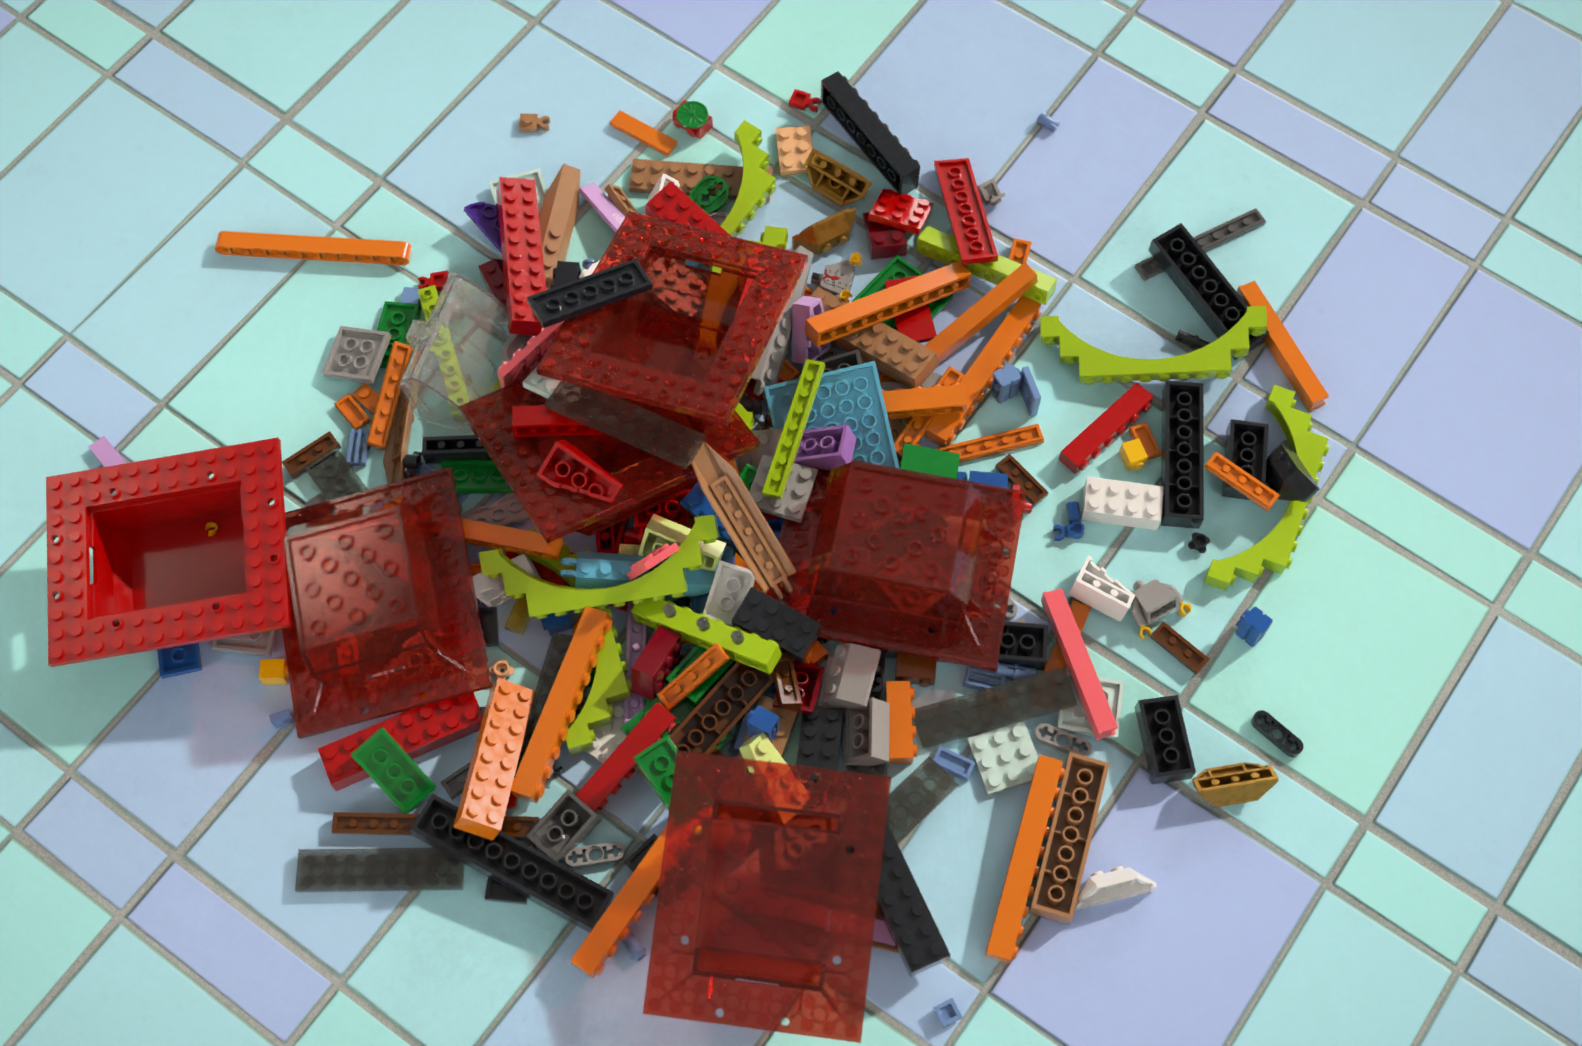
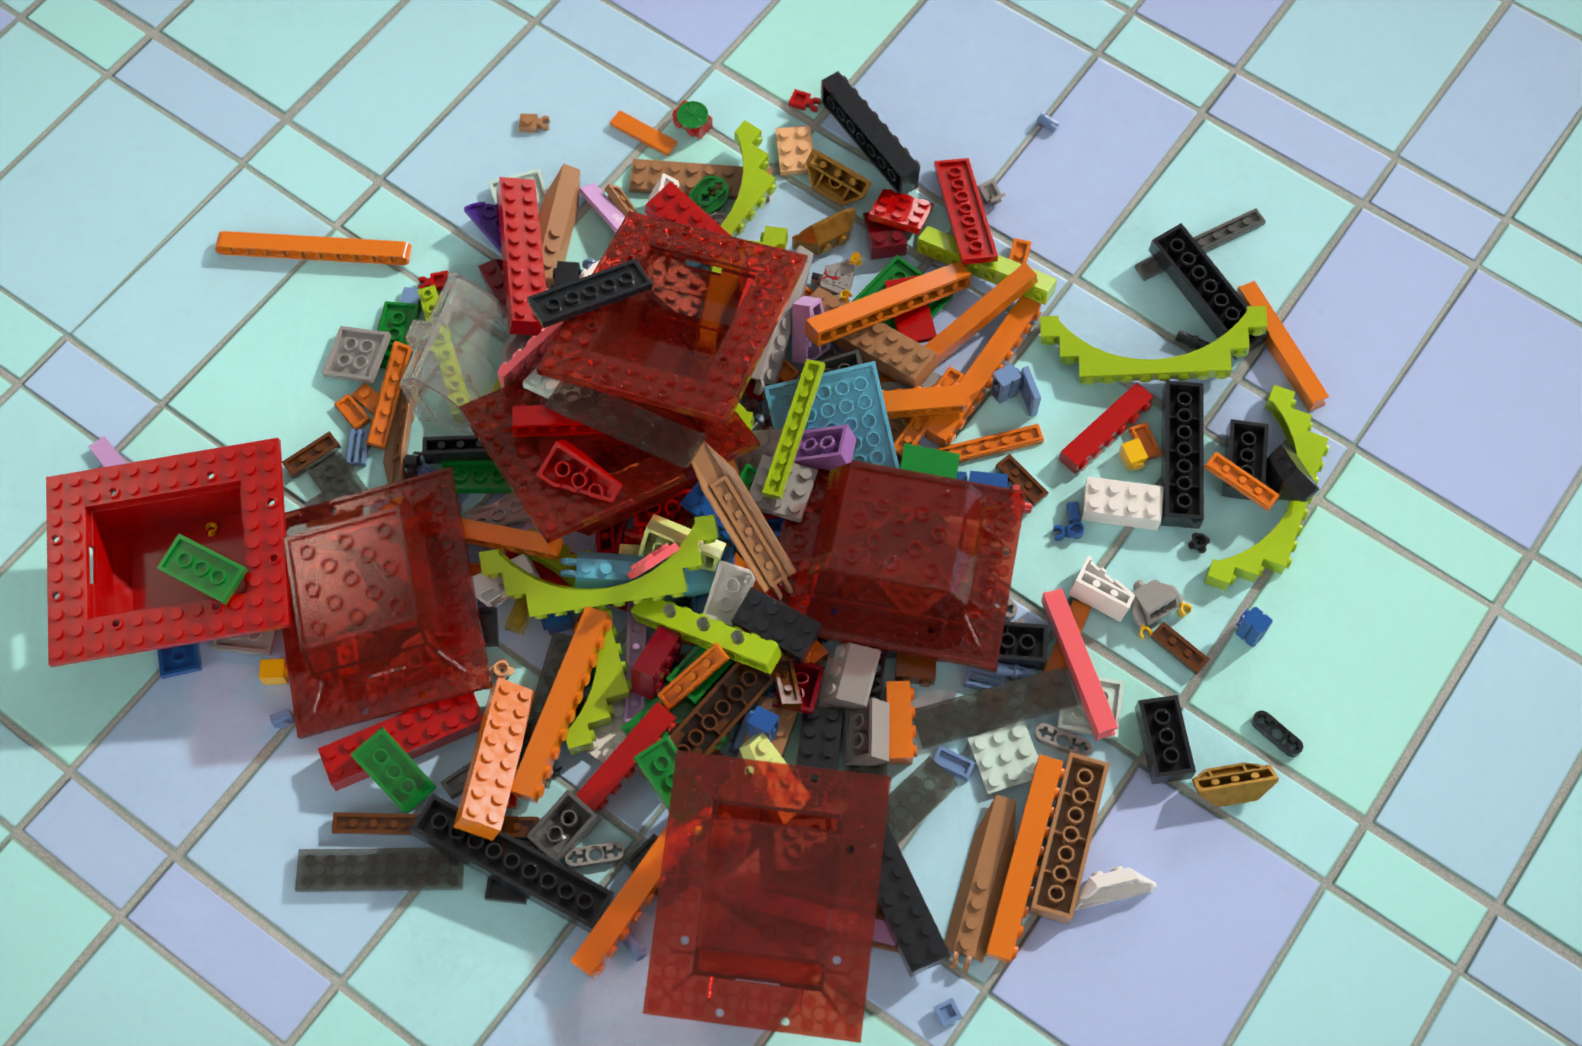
(202, 569): none -> green plate
(982, 883): none -> medium nougat hinge

